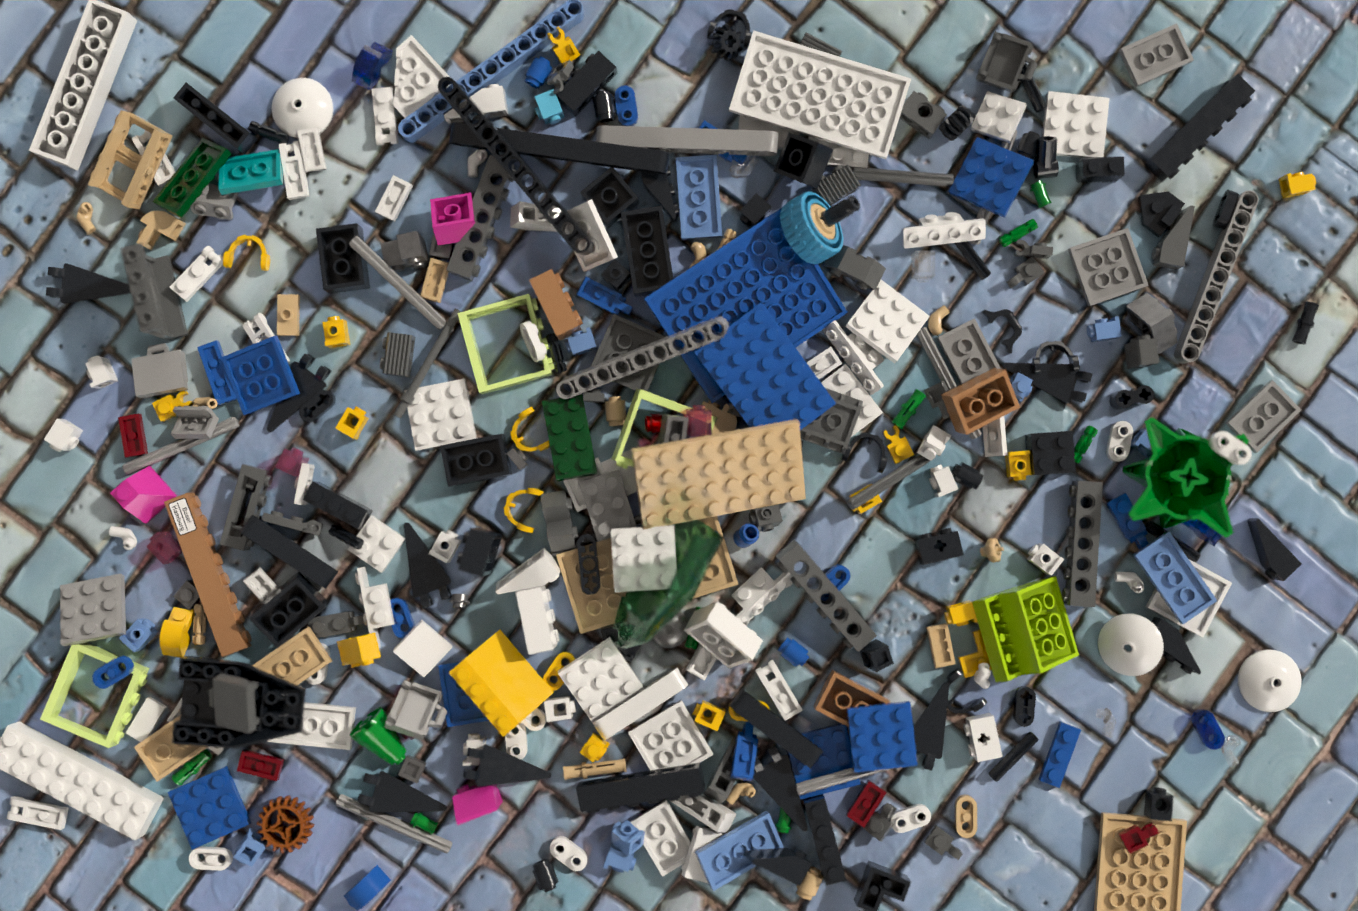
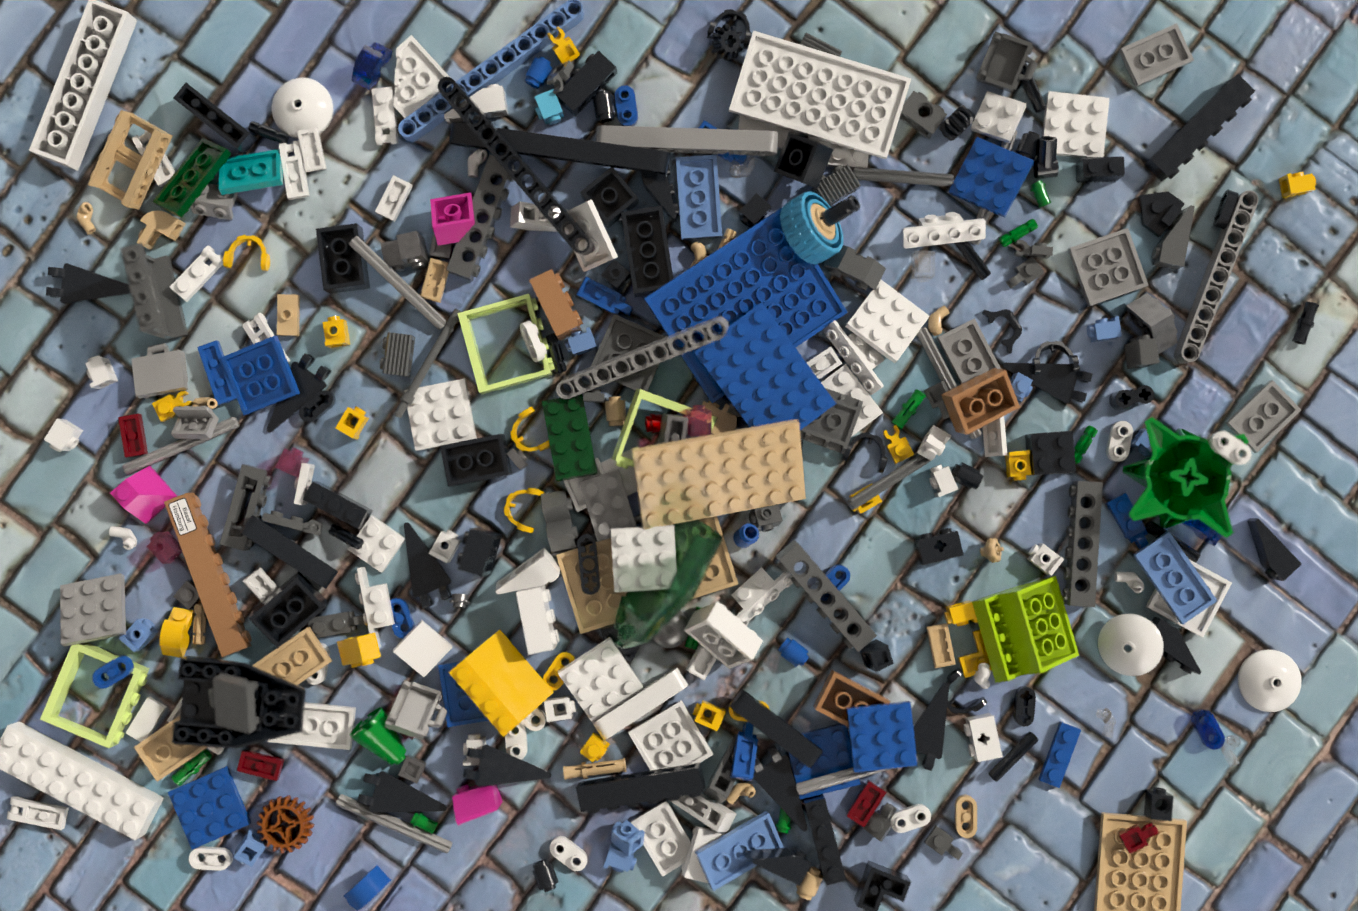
(779, 691): white plate -> none

